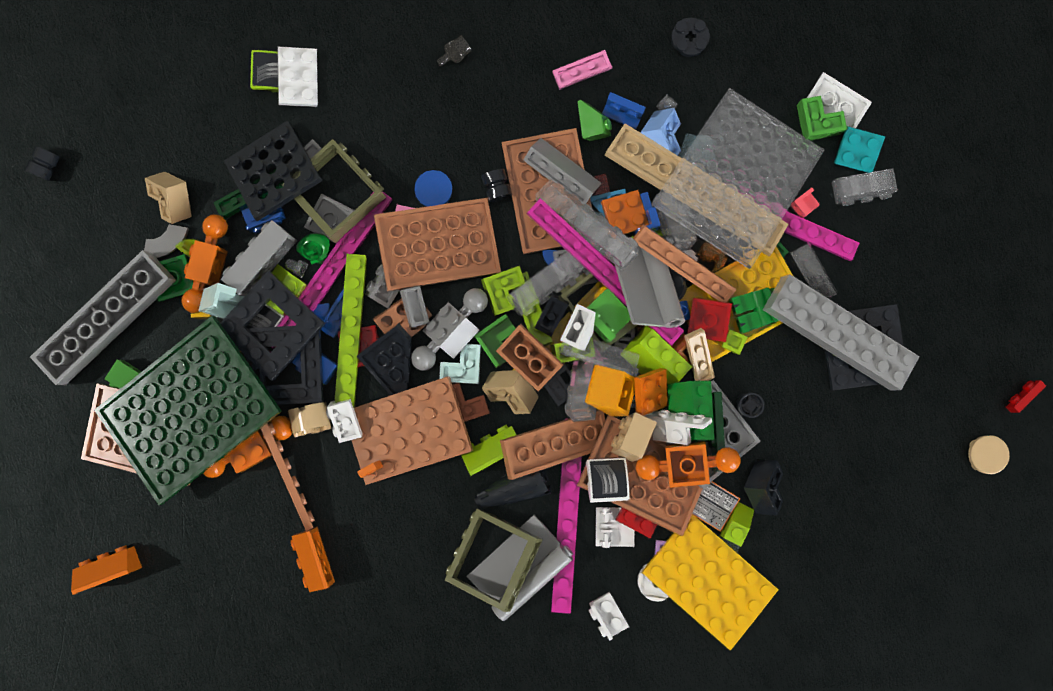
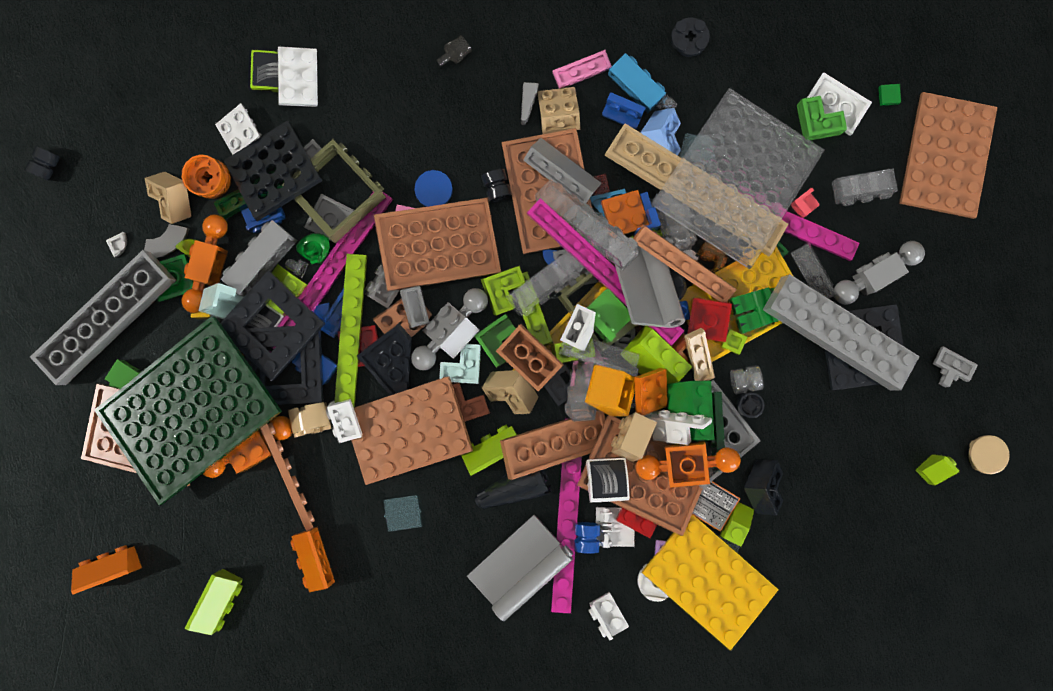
(117, 244): none -> white tile
(200, 168): none -> orange wheel
(215, 603): none -> slope
(238, 129): none -> white hinge
(370, 469): orange tile -> none
(402, 513): none -> clear light blue piece
(520, 571): olive window -> none
(529, 94): none -> light grey slope
(551, 315): black slope -> none
(559, 110): none -> tan bracket
(587, 537): none -> blue wheel
(593, 122): bright green slope -> none
(637, 82): none -> dark azure brick
(745, 380): none -> clear wheel
(859, 149): teal plate -> none
(880, 274): none -> light grey brick
(889, 94): none -> green tile
(937, 469): none -> lime slope
(948, 155): none -> nougat plate
(953, 367): none -> light grey hinge
(1029, 392): red plate -> none

